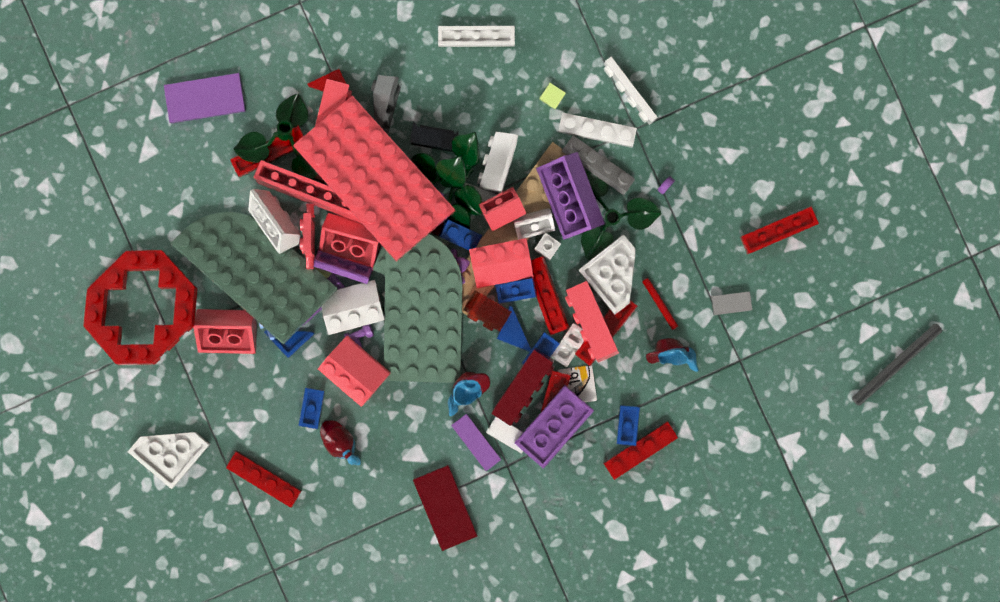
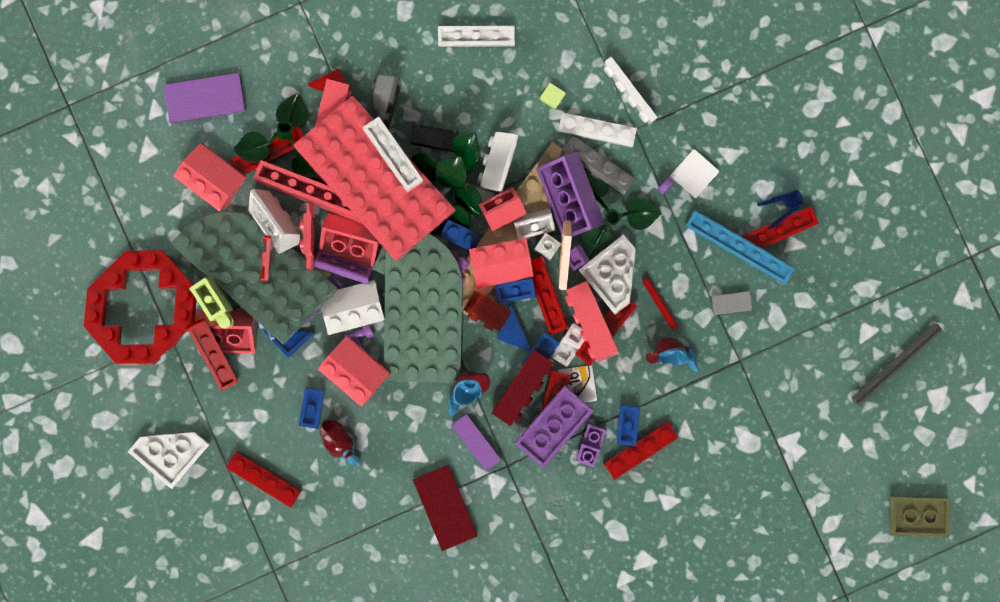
(210, 177): none -> coral slope
(212, 354): none -> red plate
(213, 302): none -> yellowish green brick
(267, 256): none -> tile
(392, 154): none -> white plate
(505, 433): white slope -> none
(565, 254): none -> light nougat tile
(577, 258): none -> medium lavender plate
(591, 444): none -> medium lavender slope
(694, 173): none -> white sticker
(740, 247): none -> dark azure tile
(791, 199): none -> clear blue plant
(920, 516): none -> olive plate

